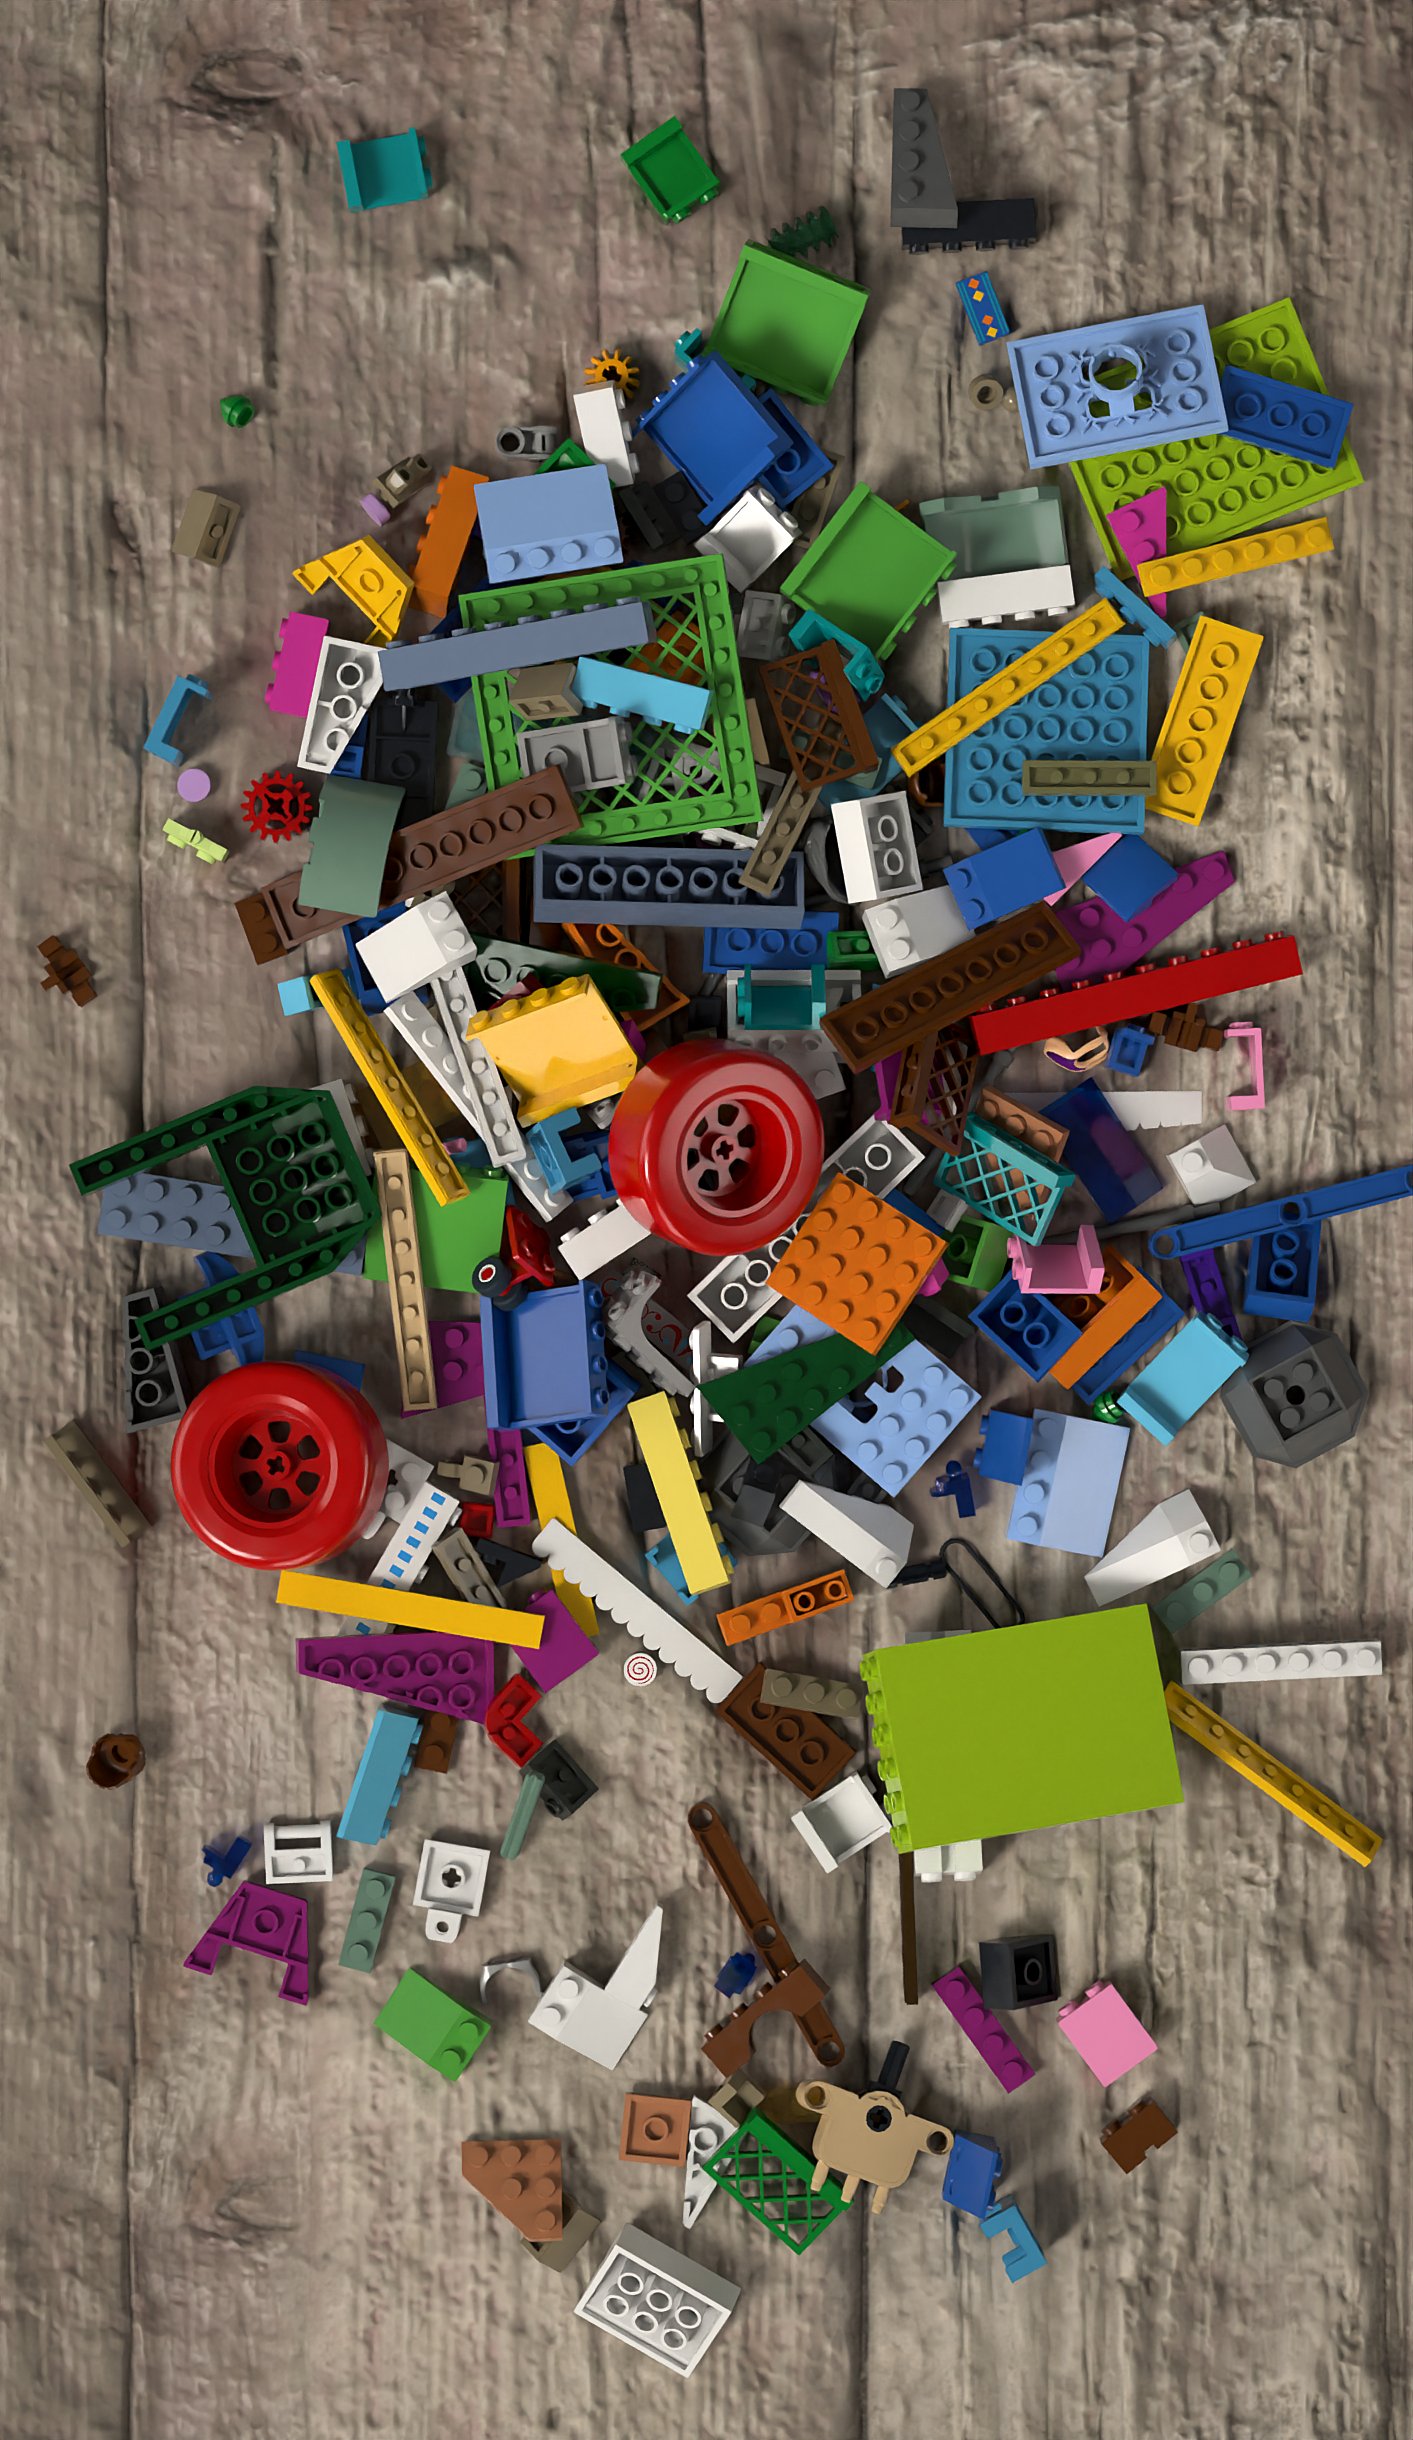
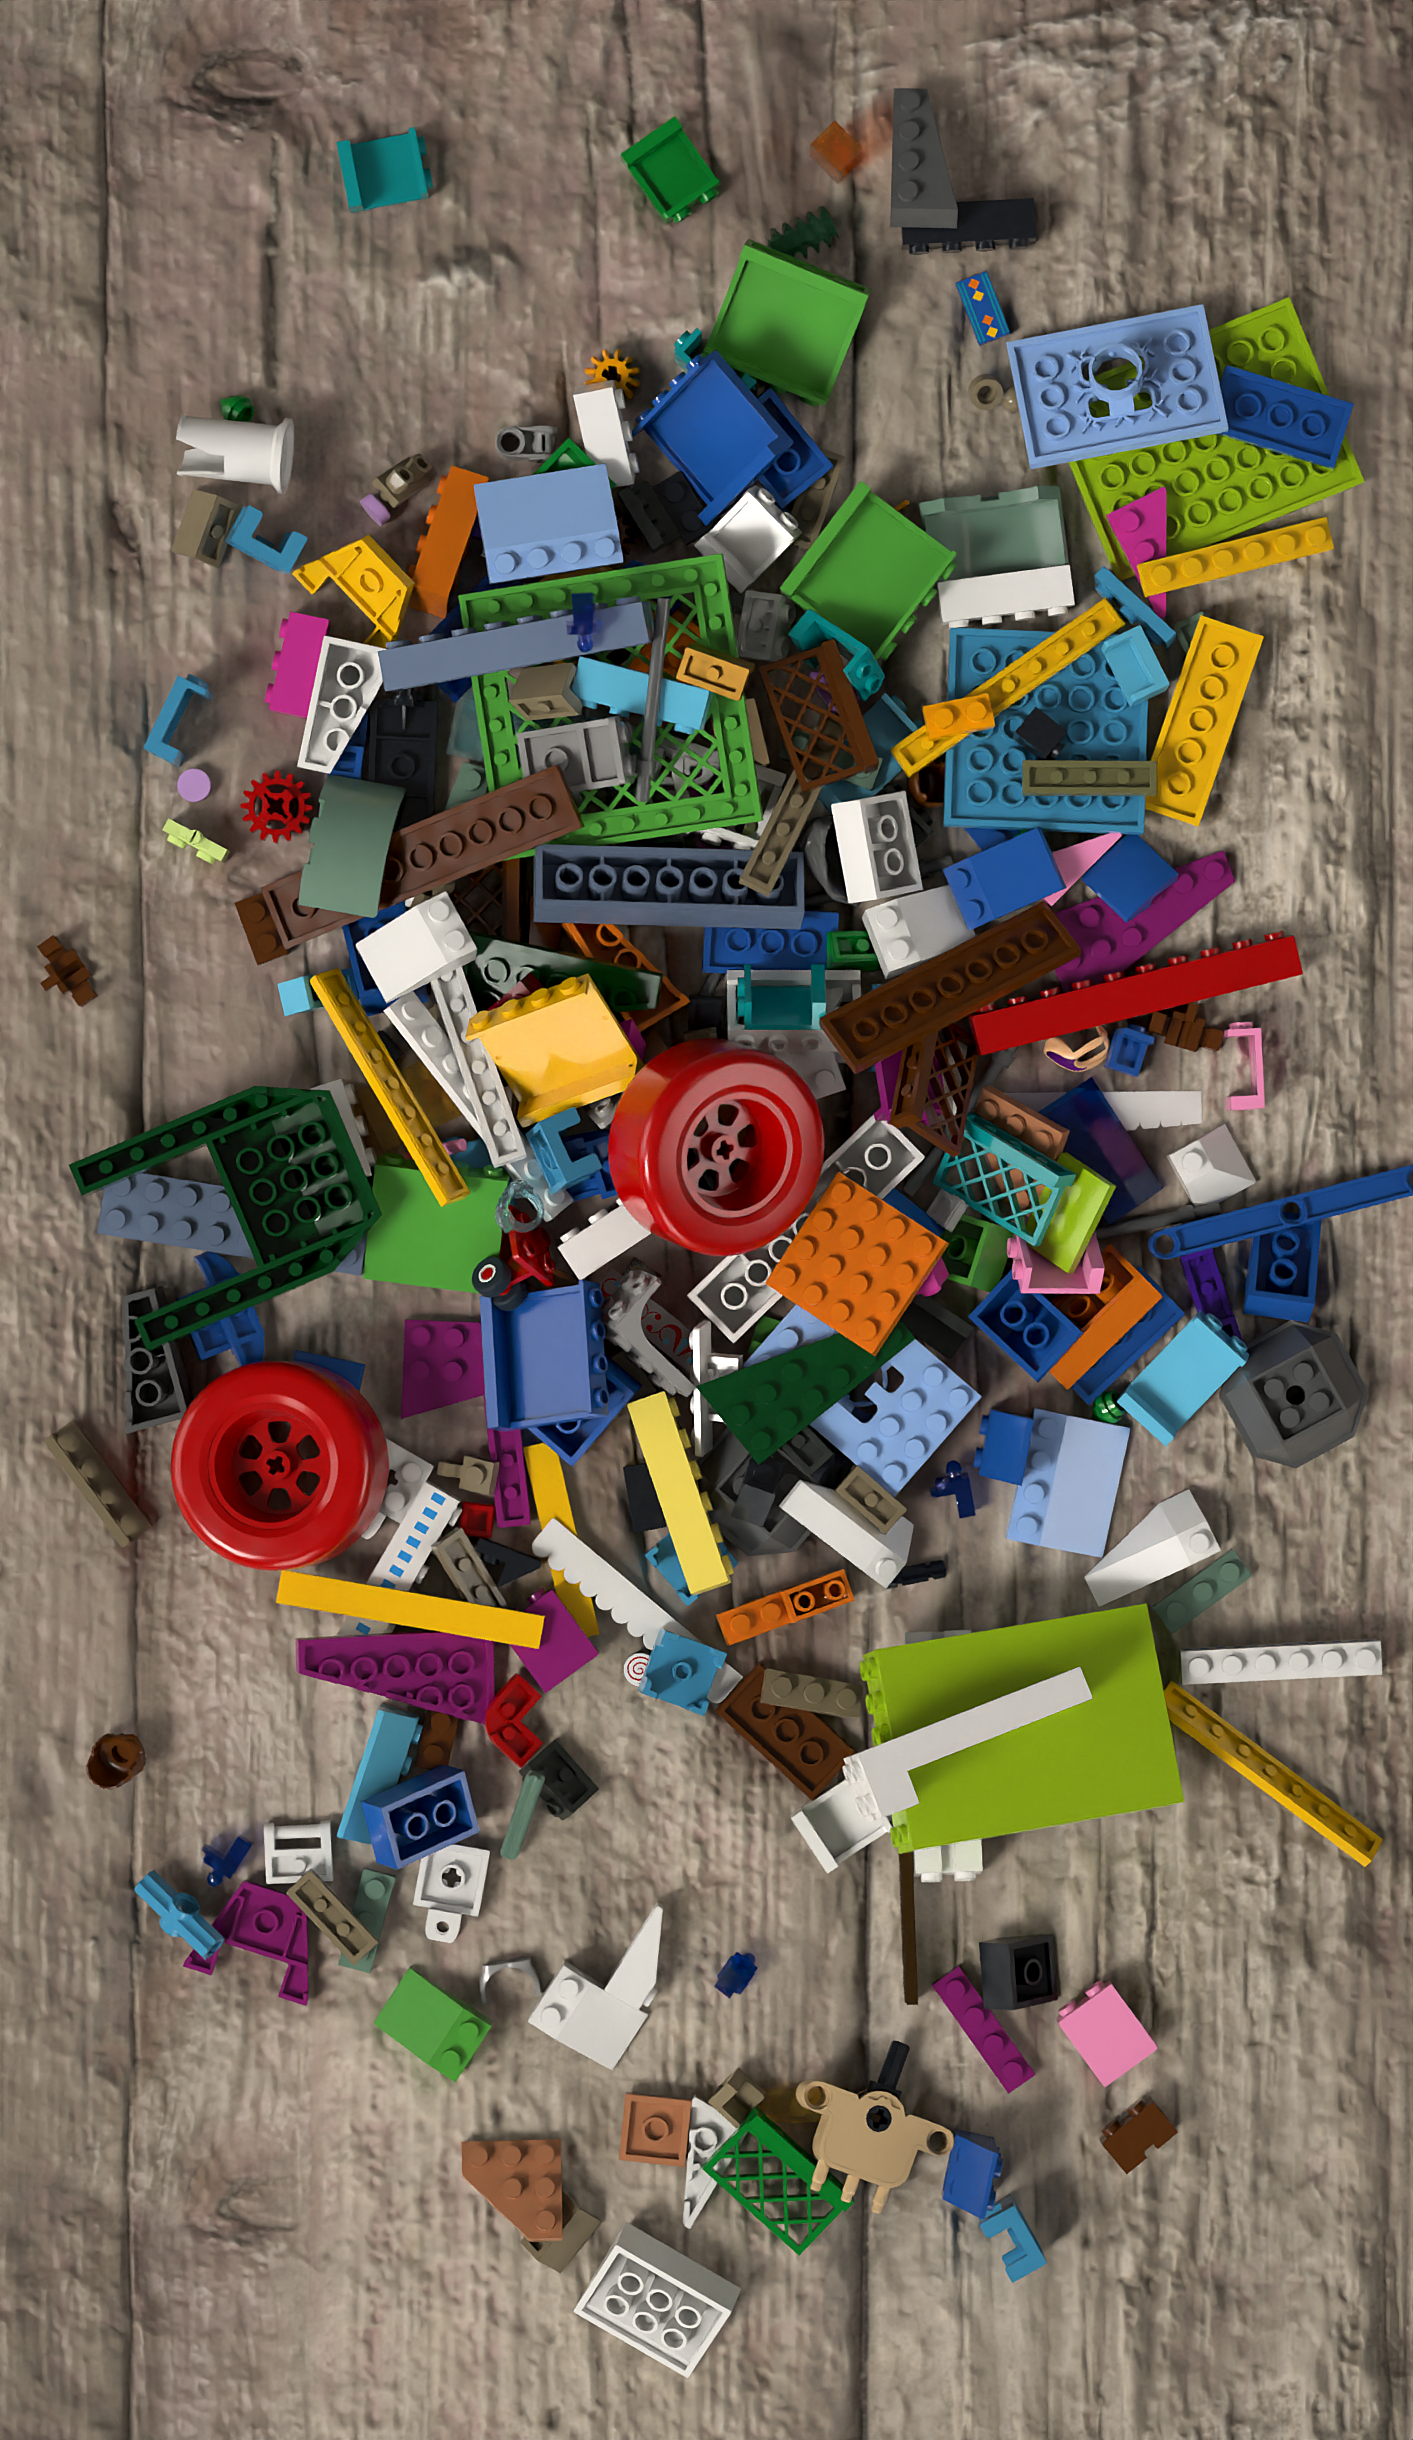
(179, 1914): none -> dark azure piece
(238, 450): none -> white piece
(260, 548): none -> dark azure panel
(332, 1916): none -> dark tan plate
(393, 1050): none -> black tile
(405, 1278): tan tile -> none
(420, 1816): none -> blue brick
(505, 1218): none -> clear light blue piece
(584, 620): none -> clear blue piece
(646, 766): none -> dark grey bar
(681, 1671): none -> dark azure panel
(714, 671): none -> pearl gold panel
(755, 1913): reddish brown beam -> none
(794, 1992): reddish brown arch -> none
(835, 151): none -> clear orange panel
(870, 1499): none -> dark tan panel
(882, 1772): none -> white brick
(958, 717): none -> light orange plate
(988, 1572): black piece -> none
(1040, 735): none -> black brick
(1075, 1215): none -> lime tile
(1135, 666): none -> medium azure panel

